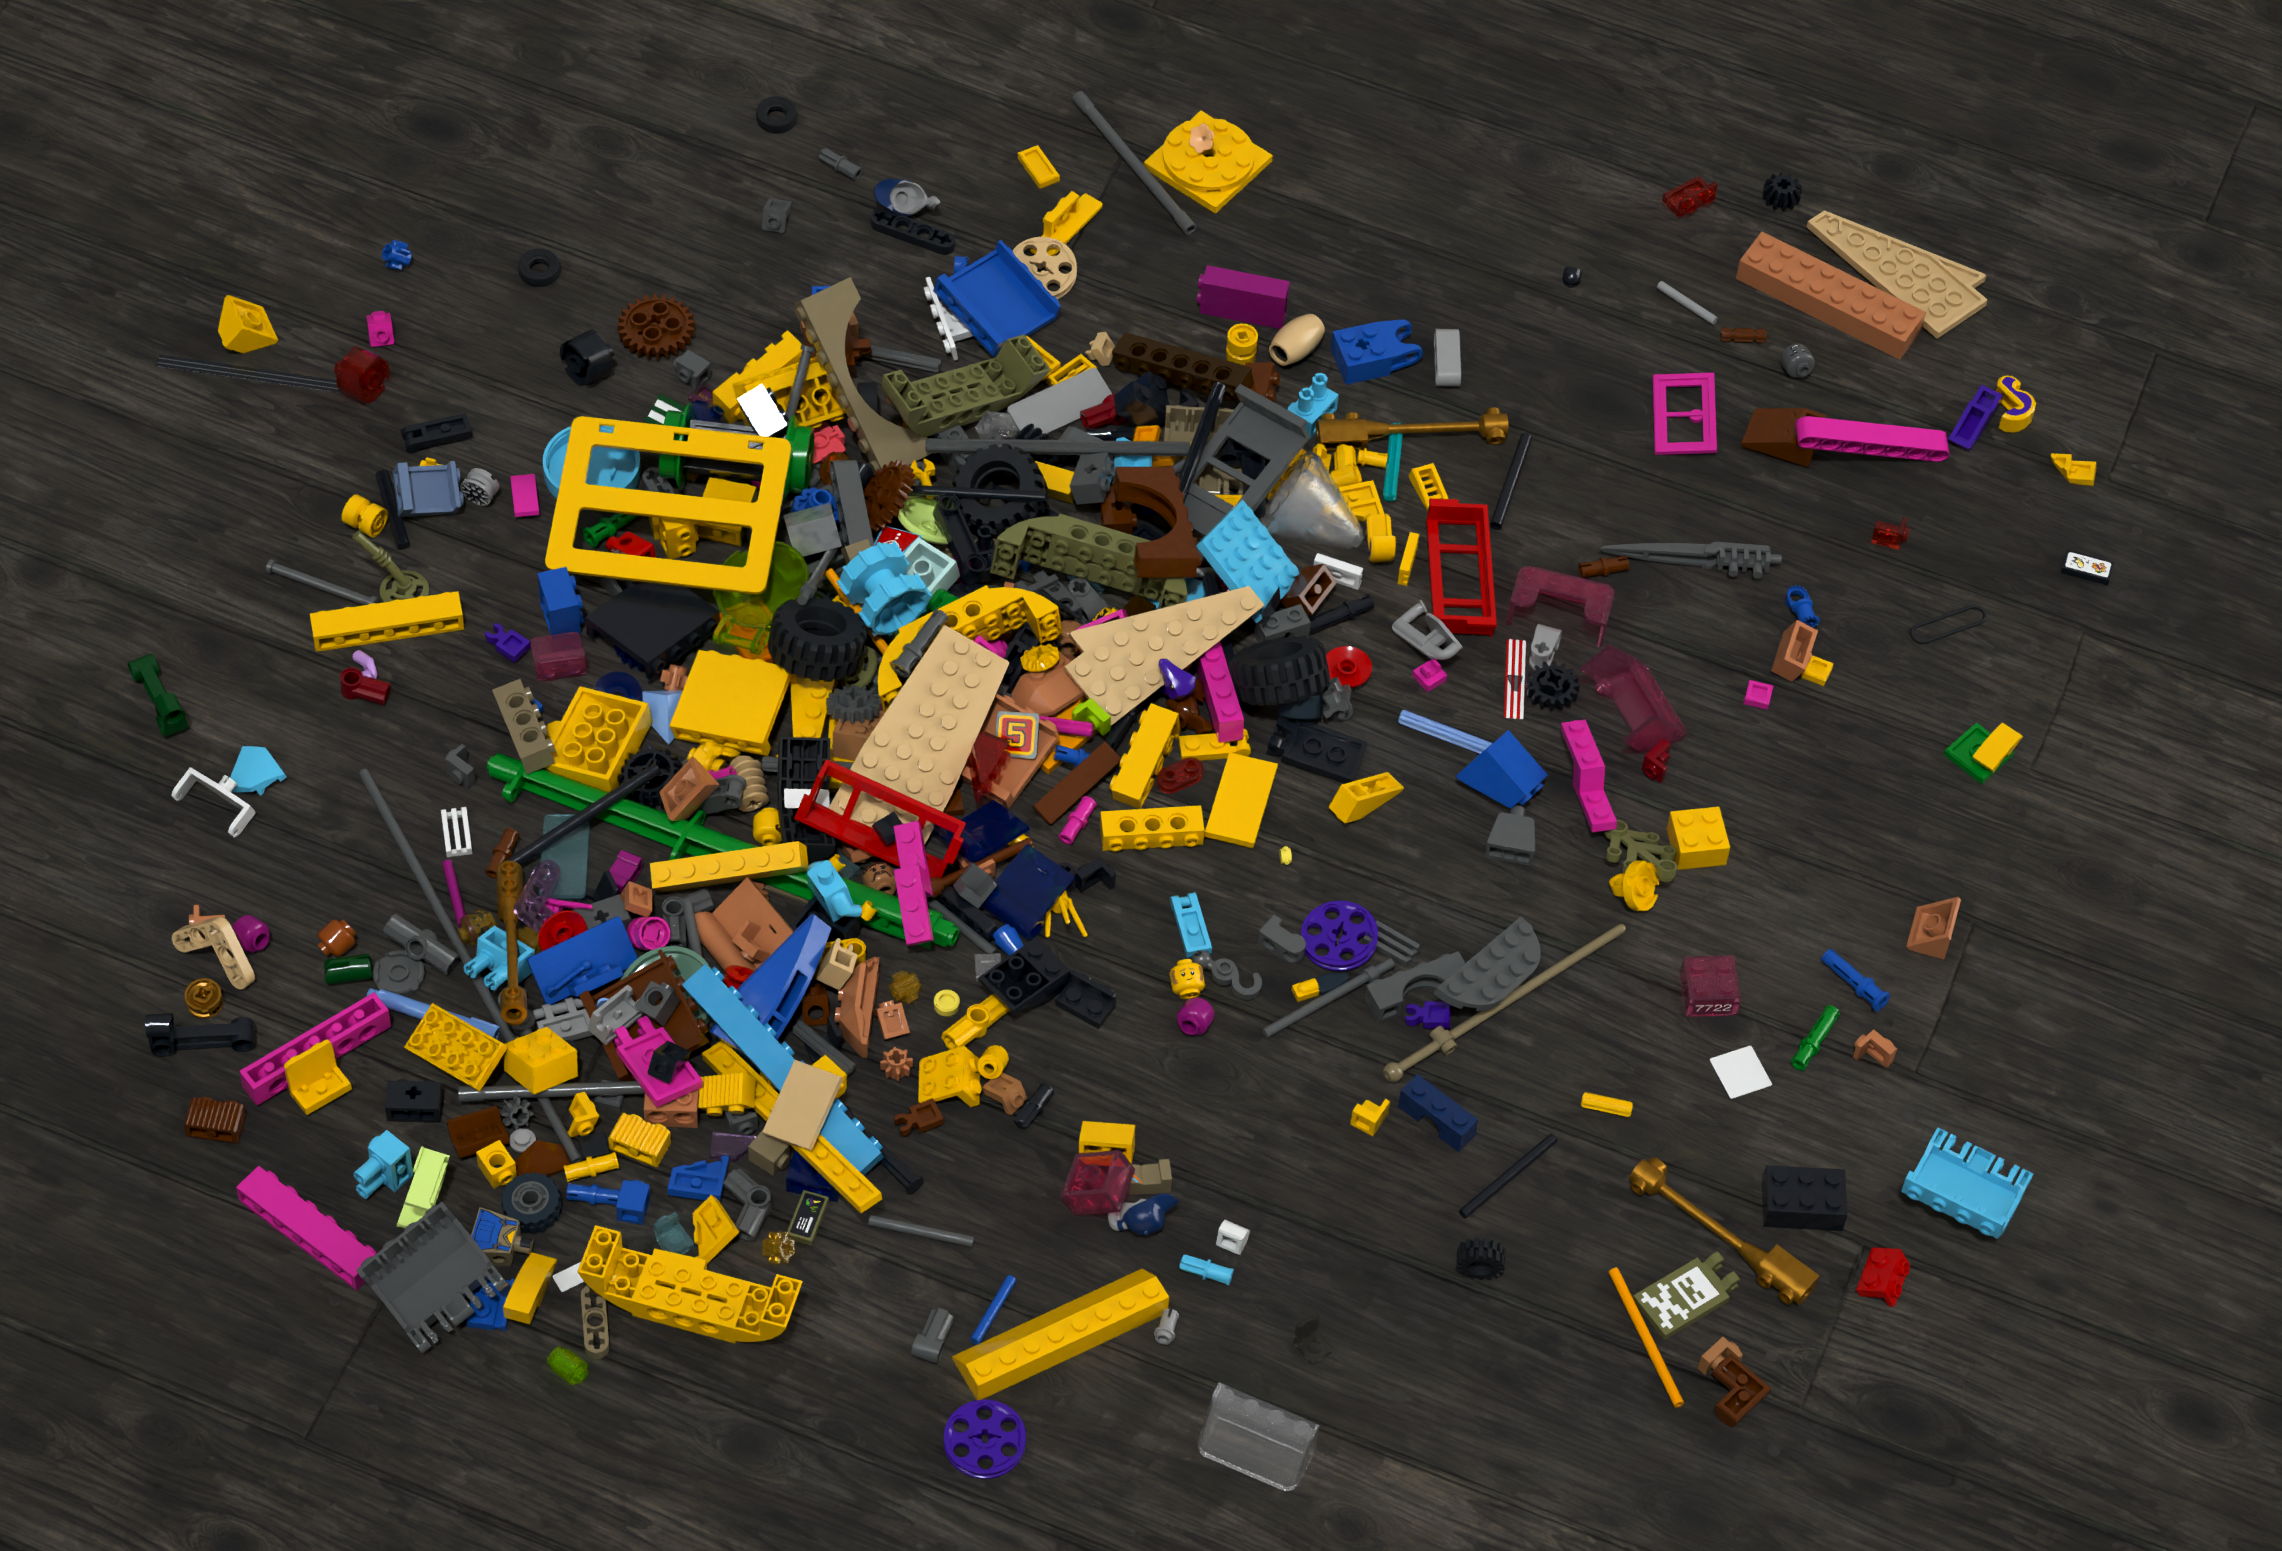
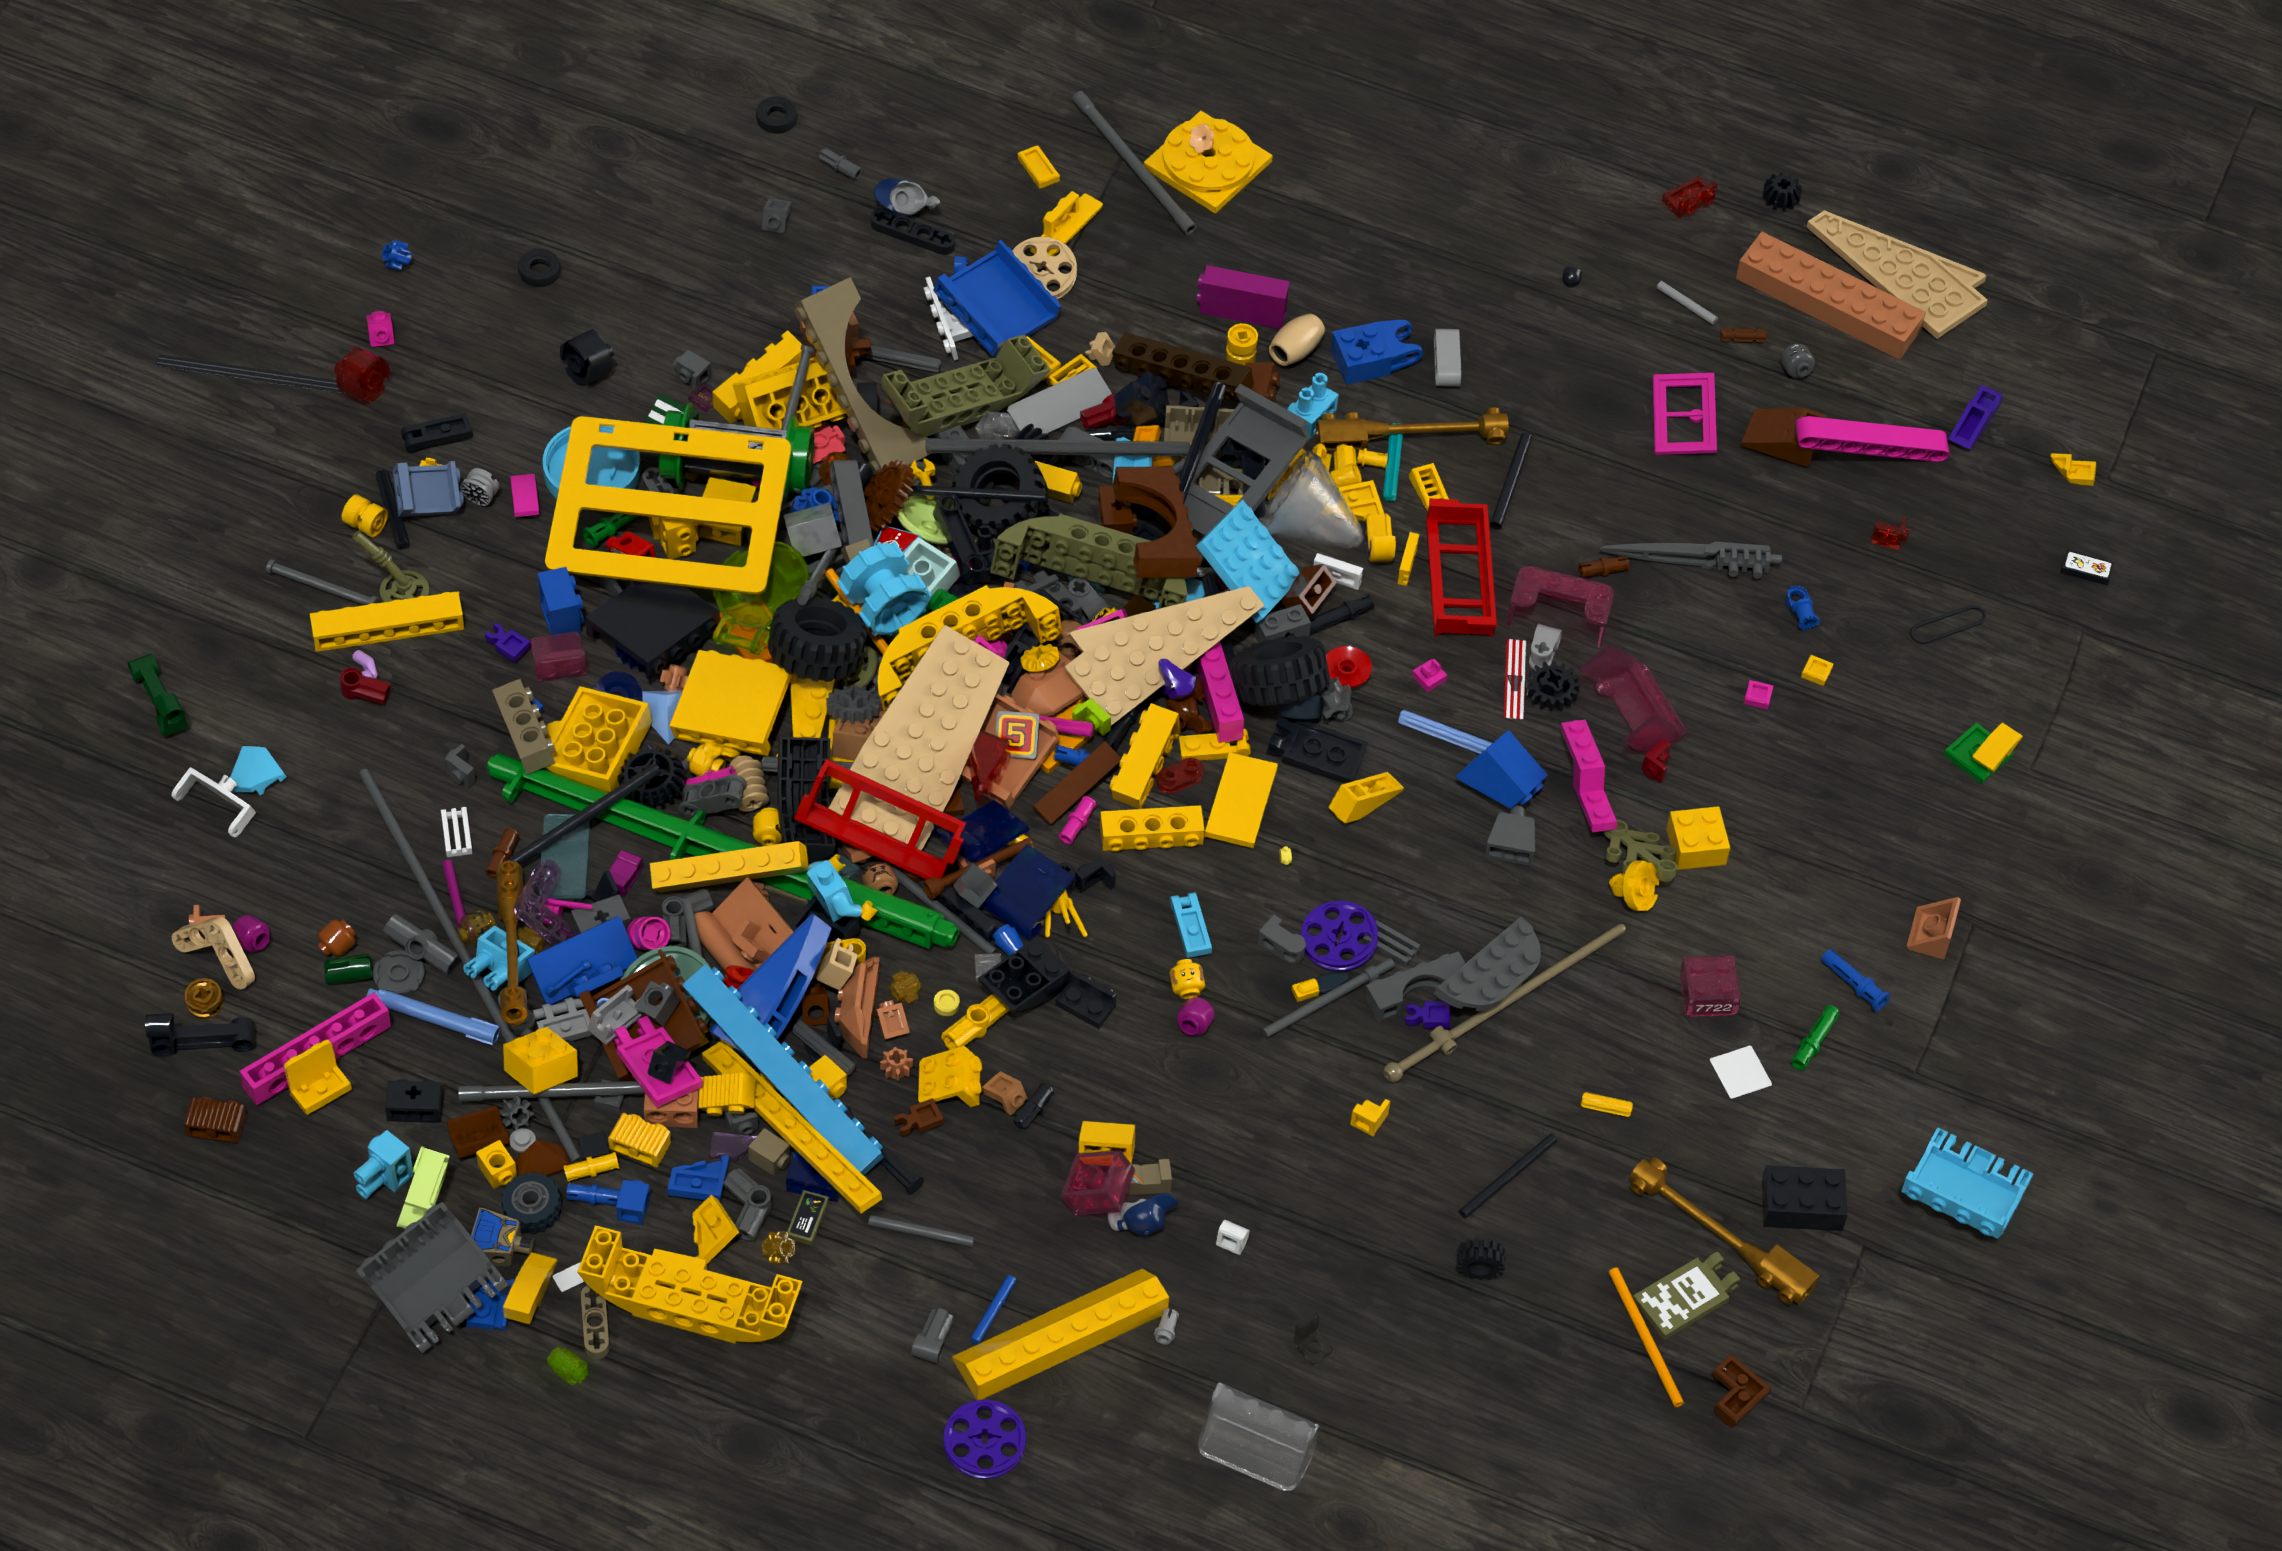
(244, 326): yellow slope -> none
(304, 1225): dark pink brick -> none
(456, 1047): yellow tile -> none
(560, 928): red dish -> none
(584, 1115): yellow bracket -> none
(637, 899): nougat bracket -> none
(656, 326): reddish brown gear -> none
(672, 1235): clear light blue bracket -> none
(687, 790): nougat slope -> none
(707, 412): clear blue dish -> none
(761, 412): brick -> none
(793, 797): white sticker -> none
(802, 1105): tan tile -> none
(885, 829): black tile -> none
(913, 883): dark pink bracket -> none
(914, 651): dark grey pin -> none
(993, 1062): yellow brick -> none
(1092, 478): dark grey brick -> none
(1206, 1269): medium azure axle -> none
(1225, 973): dark grey piece -> none
(1271, 607): black sticker -> none
(1427, 644): light grey piece -> none
(1454, 1123): dark blue arch -> none
(1718, 1354): medium nougat bracket -> none
(1794, 650): nougat brick -> none
(1876, 1046): nougat bracket -> none
(1884, 1275): red bracket -> none
(2017, 402): yellow animal -> none

